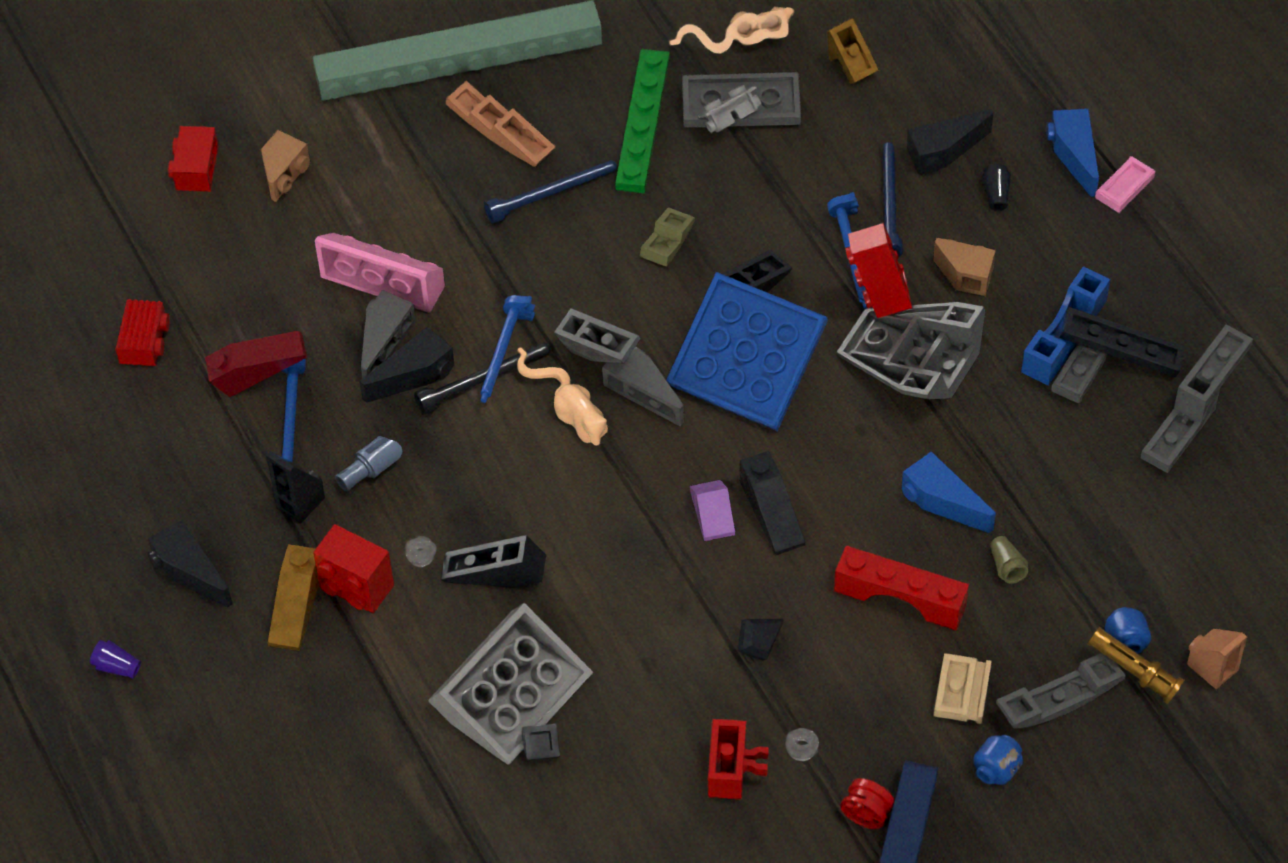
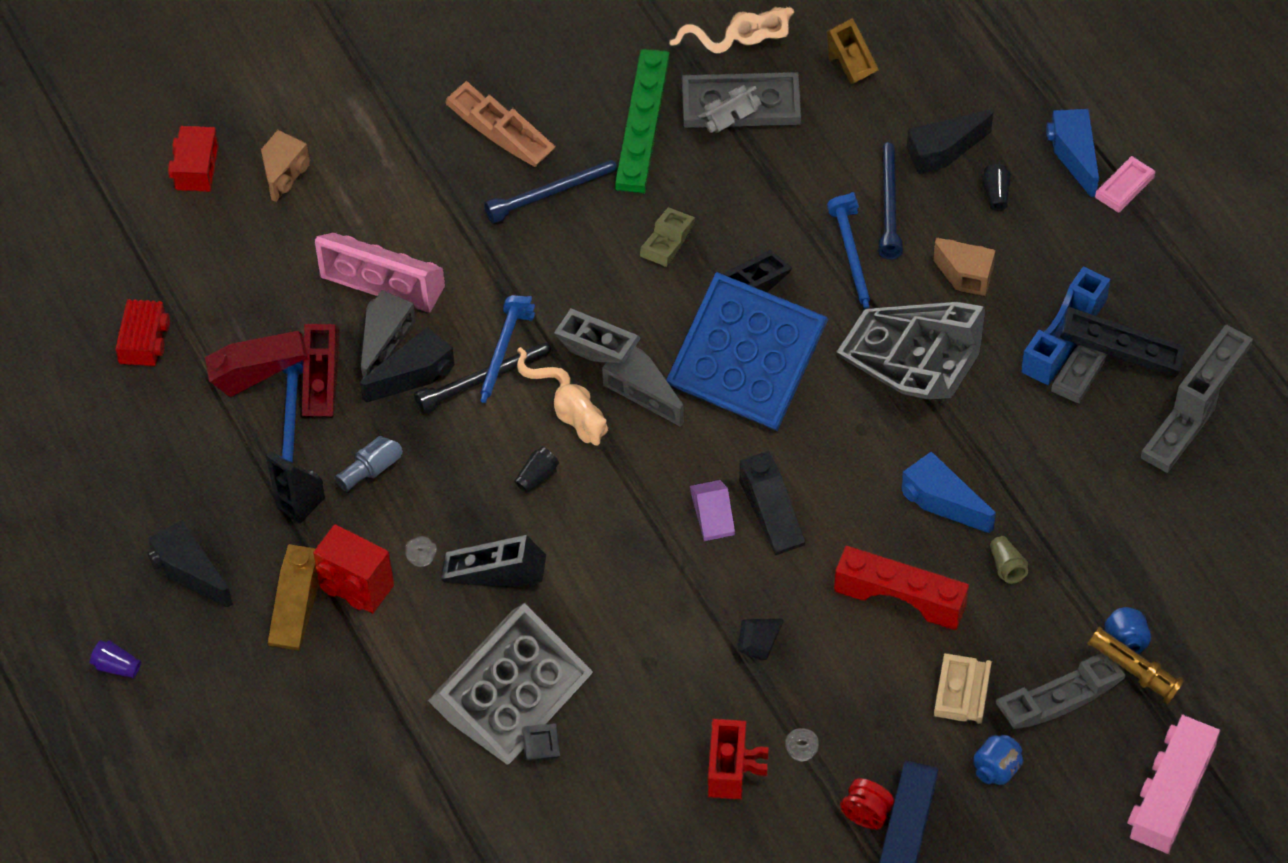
(320, 369): none -> dark red slope
(457, 50): sand green brick -> none
(536, 469): none -> black cone
(878, 271): red wedge -> none
(1174, 783): none -> bright pink brick
(1217, 655): nougat slope -> none

